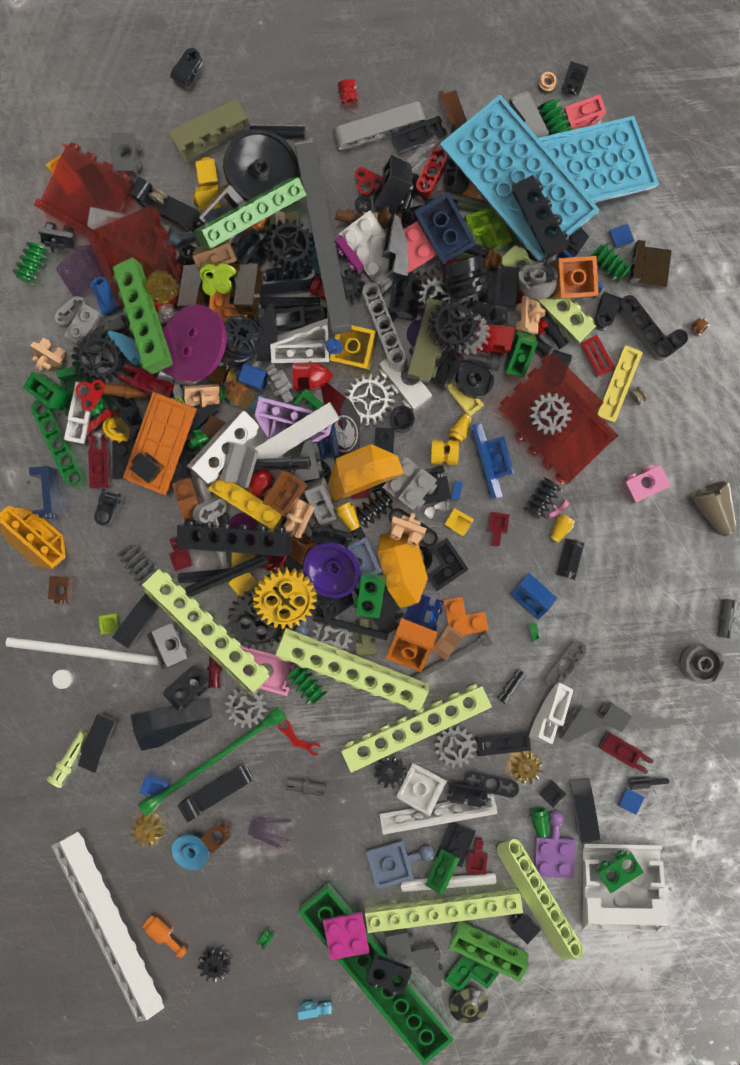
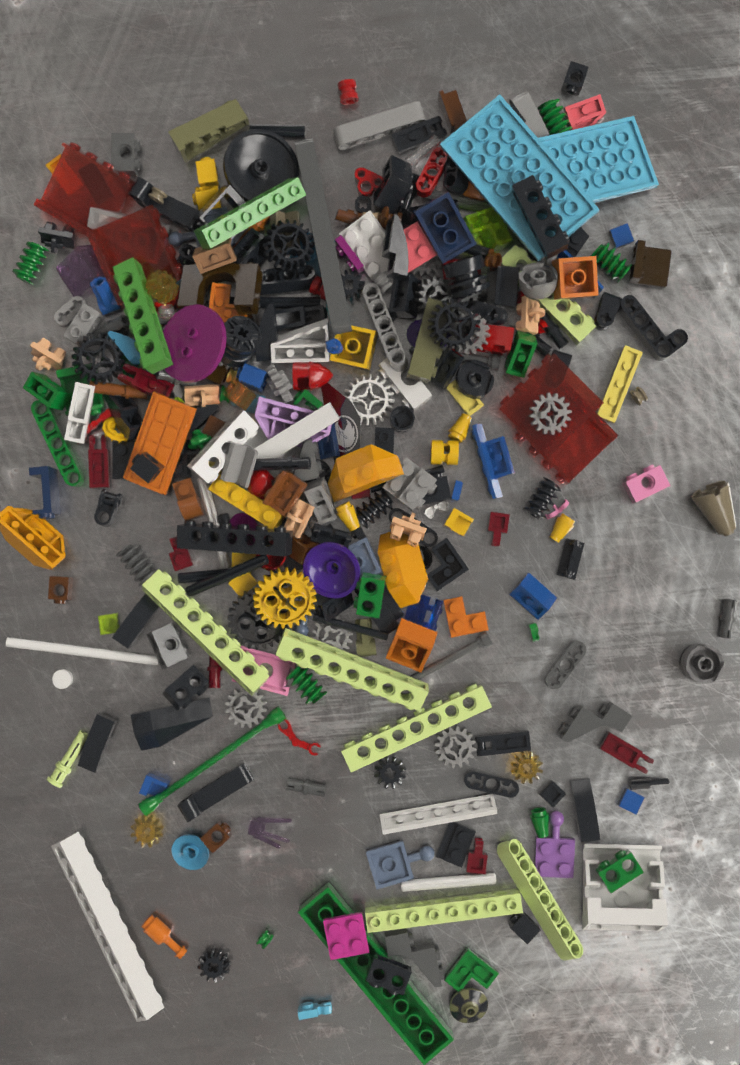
(94, 395): red piece -> none
(186, 70): black piece -> none
(210, 513): light grey beam -> none
(219, 280): lime plate -> none
(421, 789): white plate -> none
(442, 871): green plate -> none
(446, 642): medium nougat panel -> none
(476, 795): black hinge -> none
(489, 951): bright green brick -> none
(512, 686): black axle -> none
(547, 76): light nougat plate -> none
(551, 714): white slope -> none
(590, 359): red tile -> none
(700, 326): dark orange plate -> none

